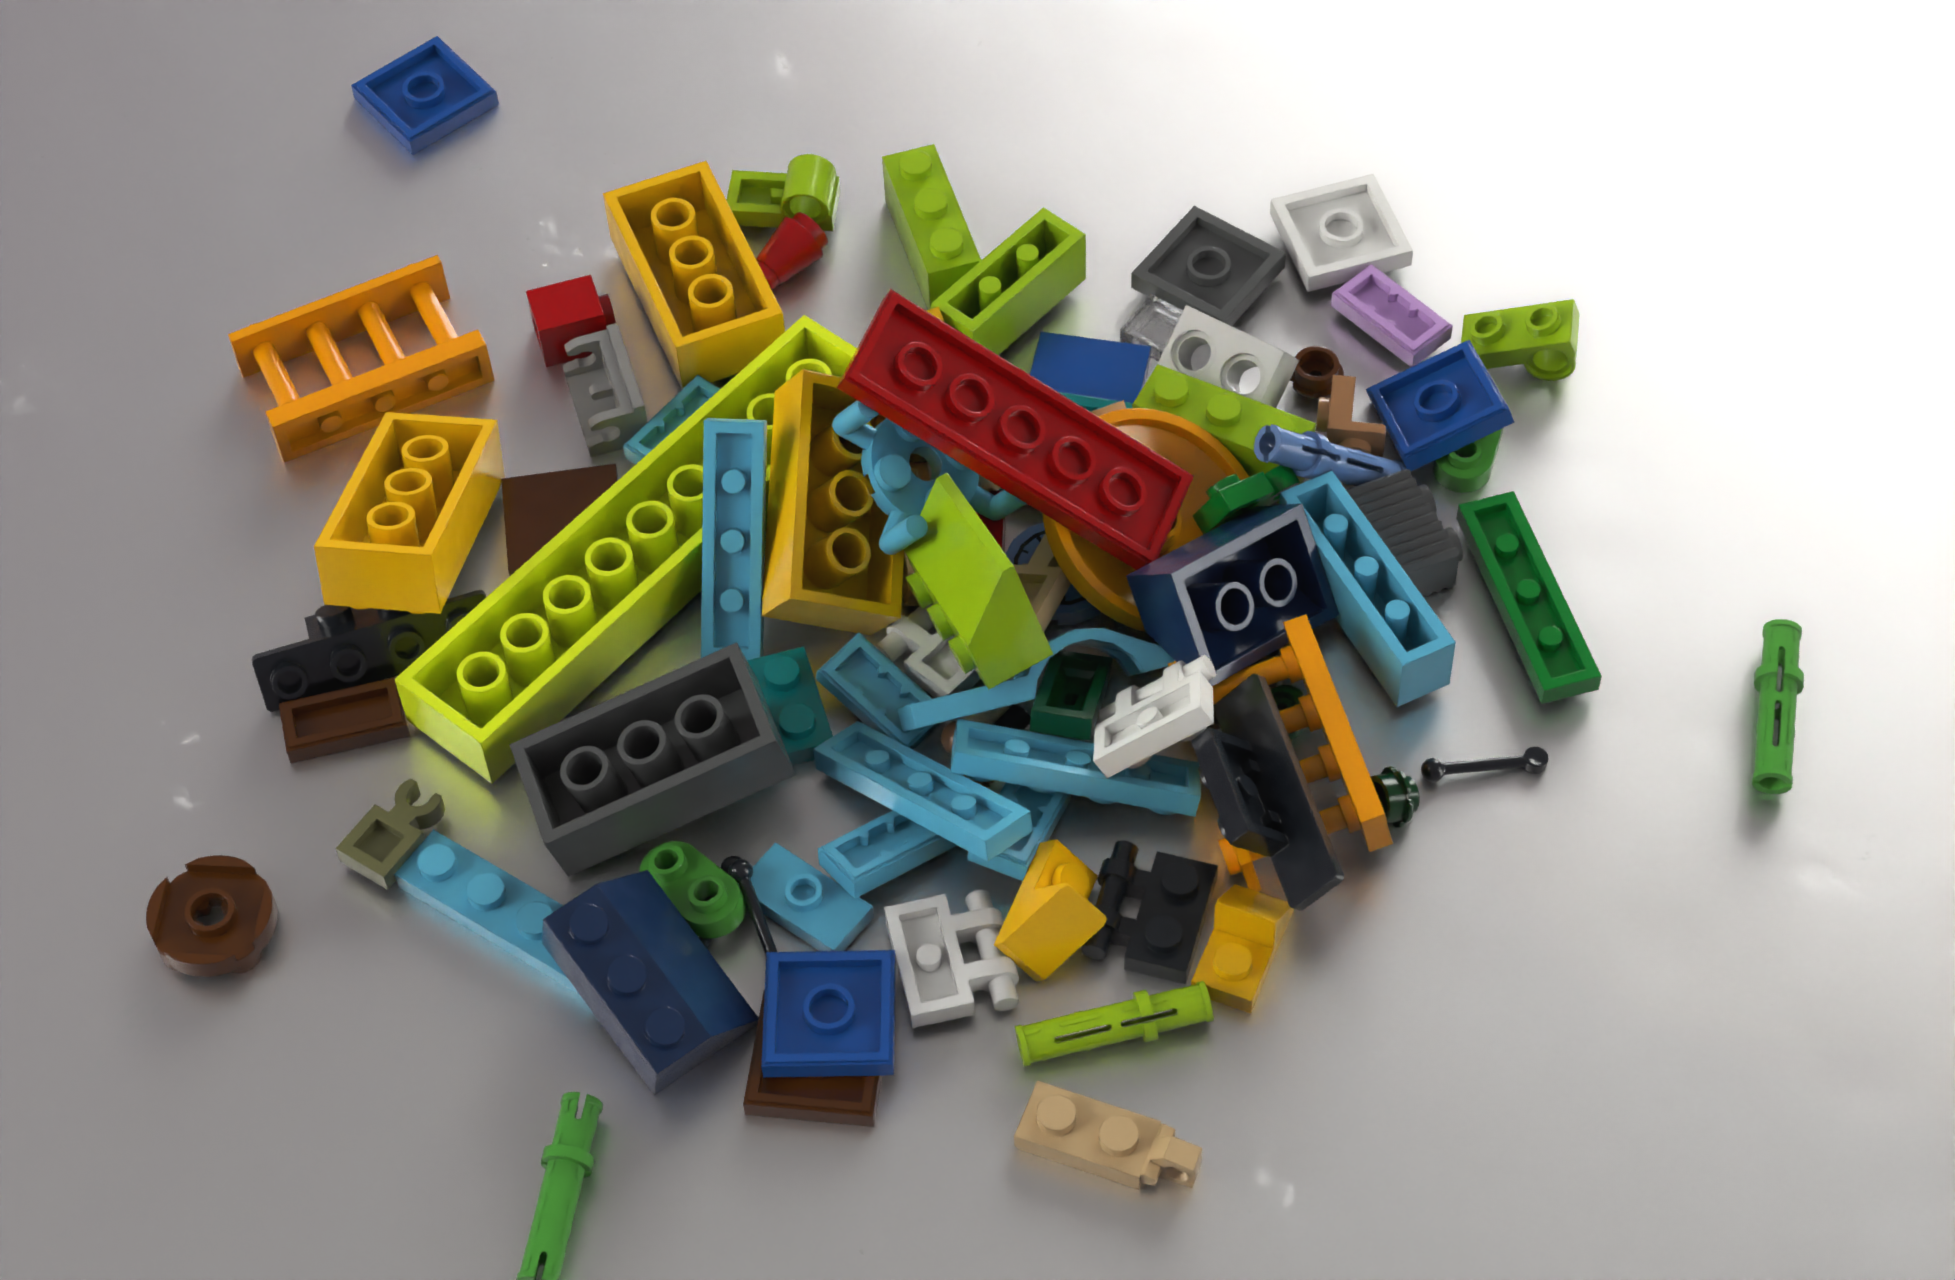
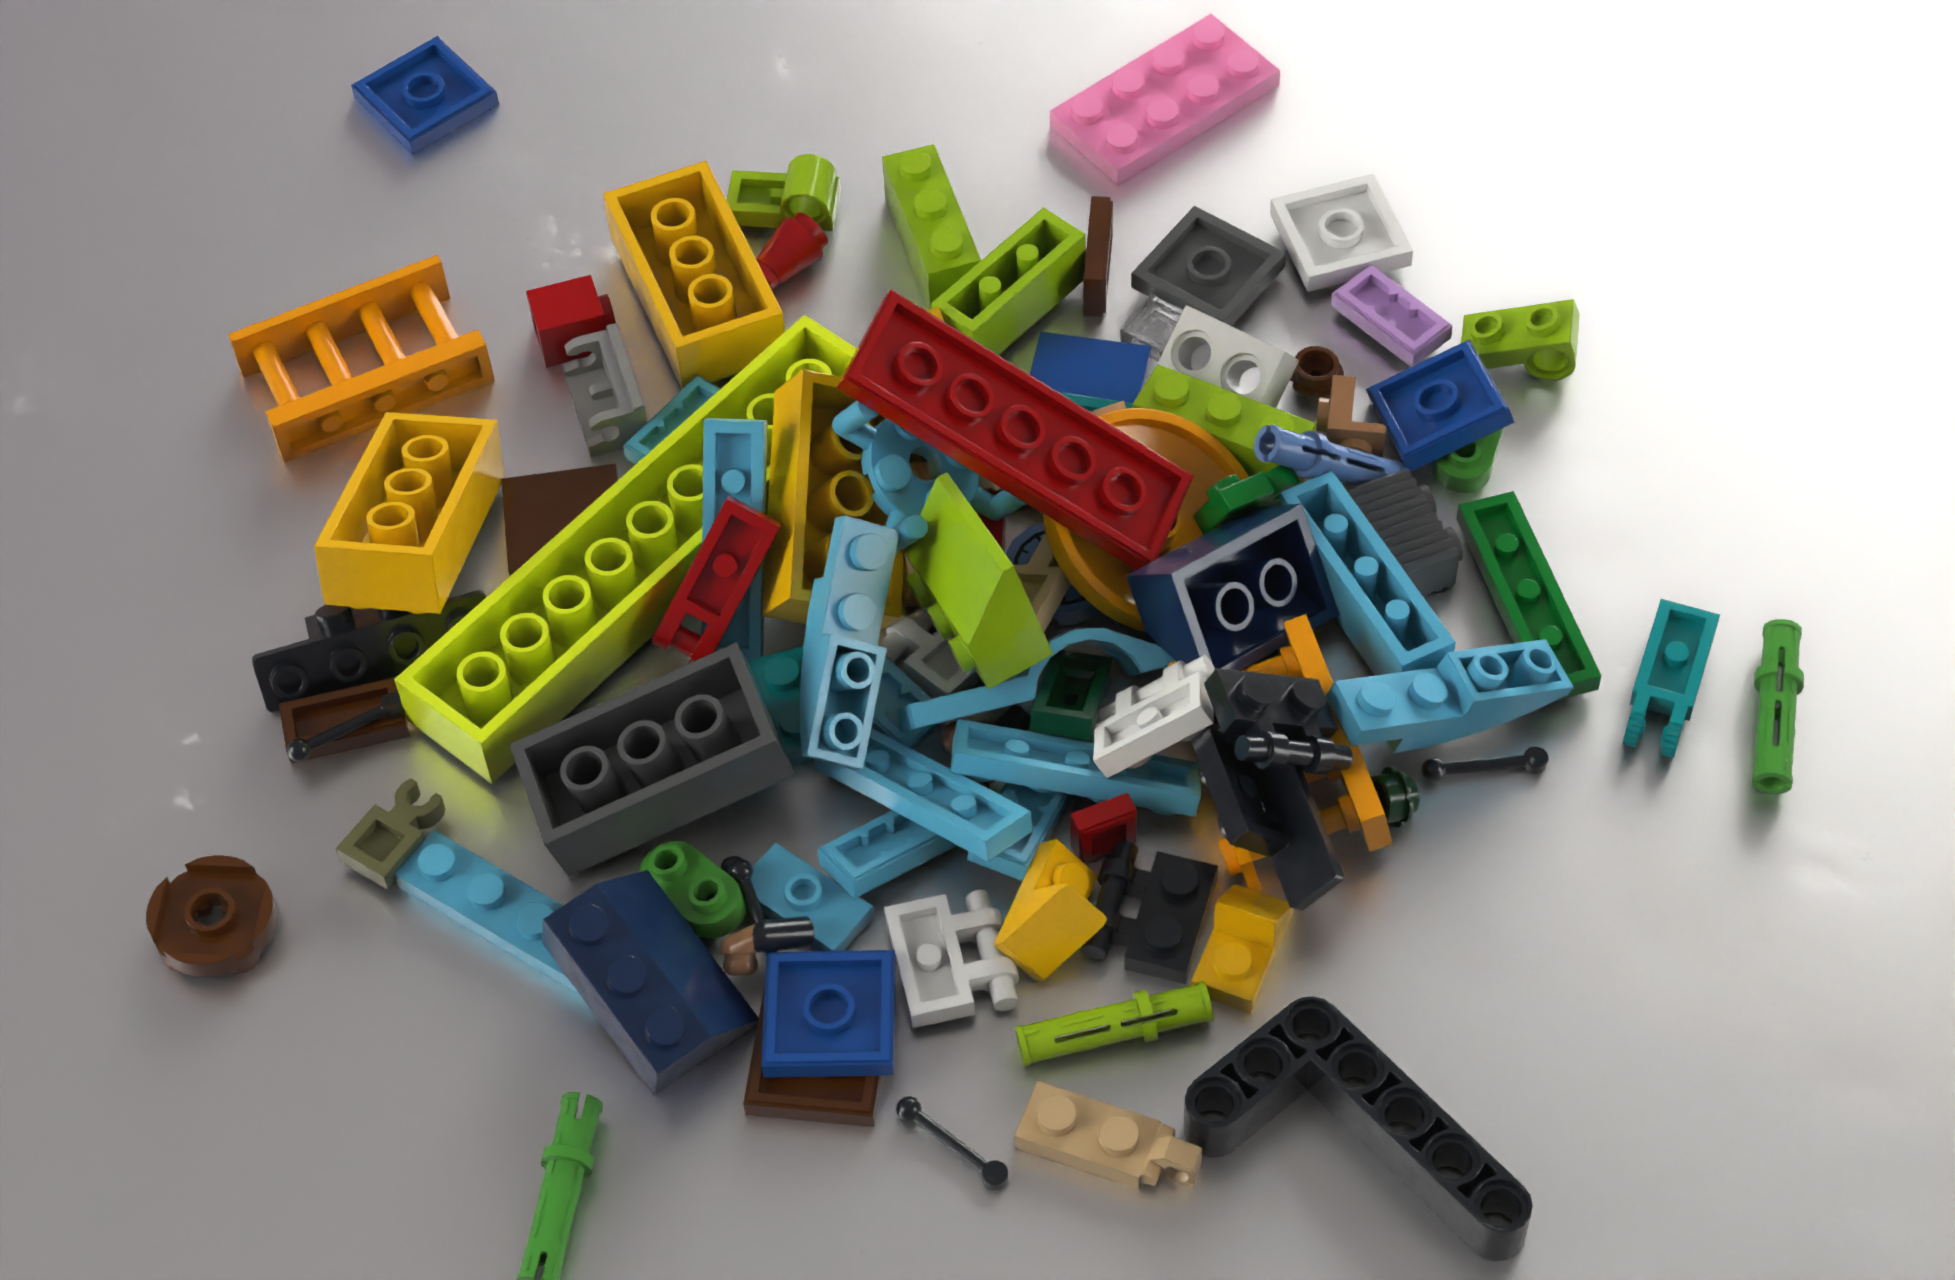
(391, 707): none -> black hinge
(718, 579): none -> red plate
(764, 936): none -> arm
(841, 643): none -> medium azure slope
(993, 1172): none -> black hinge
(1098, 256): none -> reddish brown tile
(1101, 825): none -> red tile
(1164, 98): none -> bright pink plate
(1277, 720): none -> black plate
(1365, 1113): none -> black beam
(1454, 700): none -> medium azure slope
(1671, 671): none -> teal hinge

